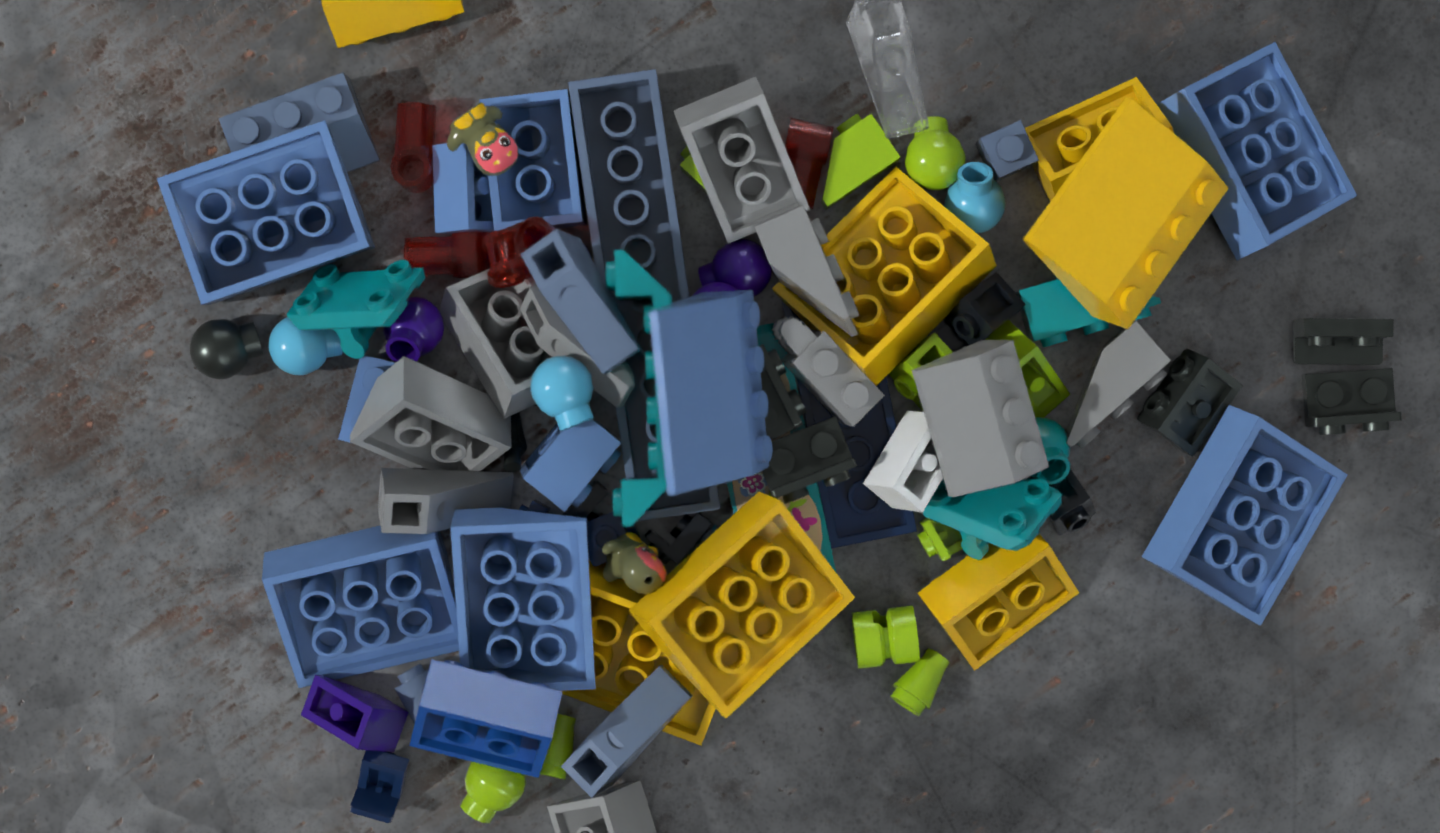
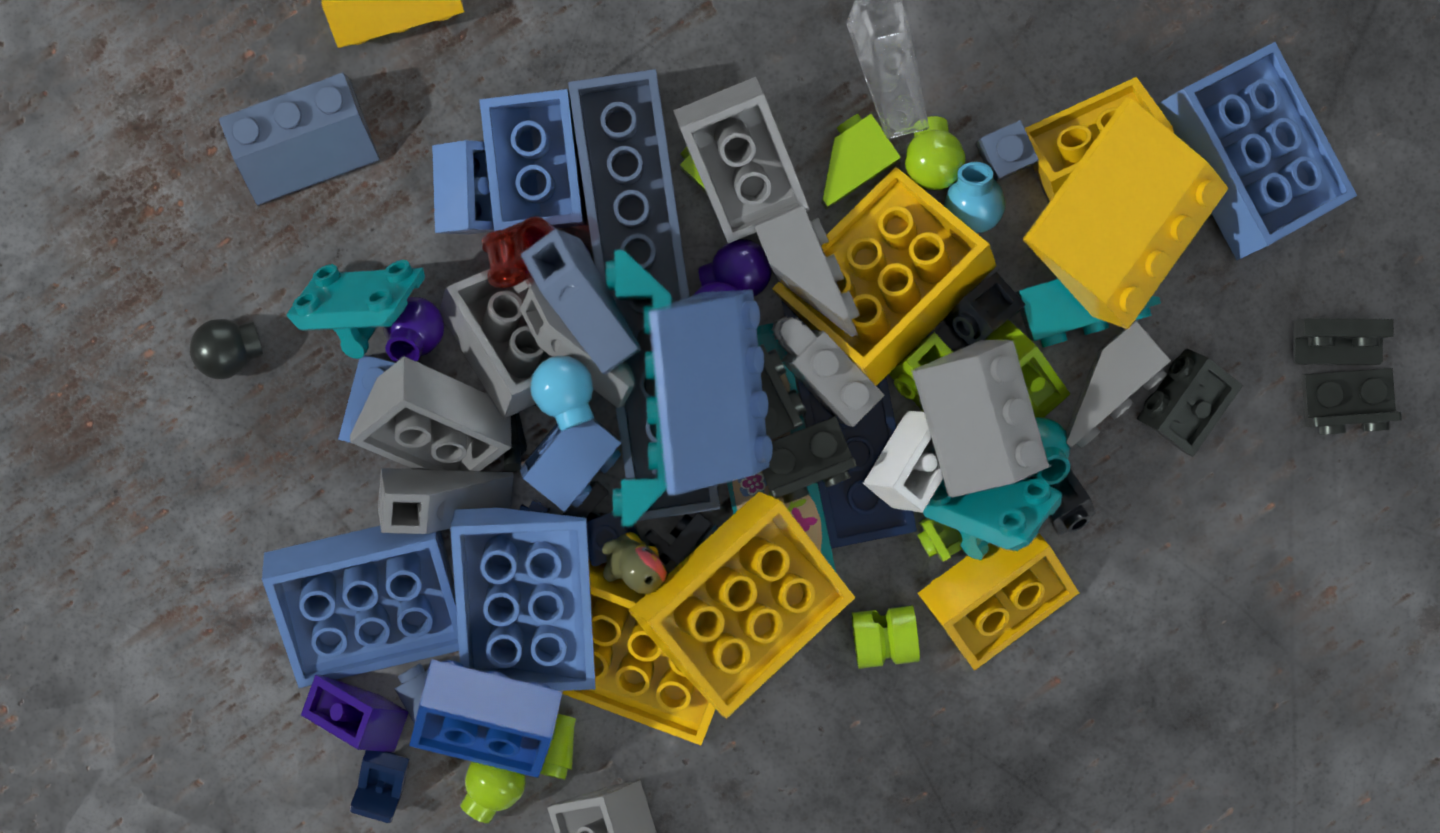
(265, 213): medium blue slope -> none
(300, 350): medium azure piece -> none
(414, 143): clear red piece -> none
(453, 255): clear red piece -> none
(486, 141): animal -> none
(626, 732): sand blue slope -> none
(808, 150): clear red piece -> none
(920, 683): lime cone -> none
(1245, 514): medium blue slope -> none

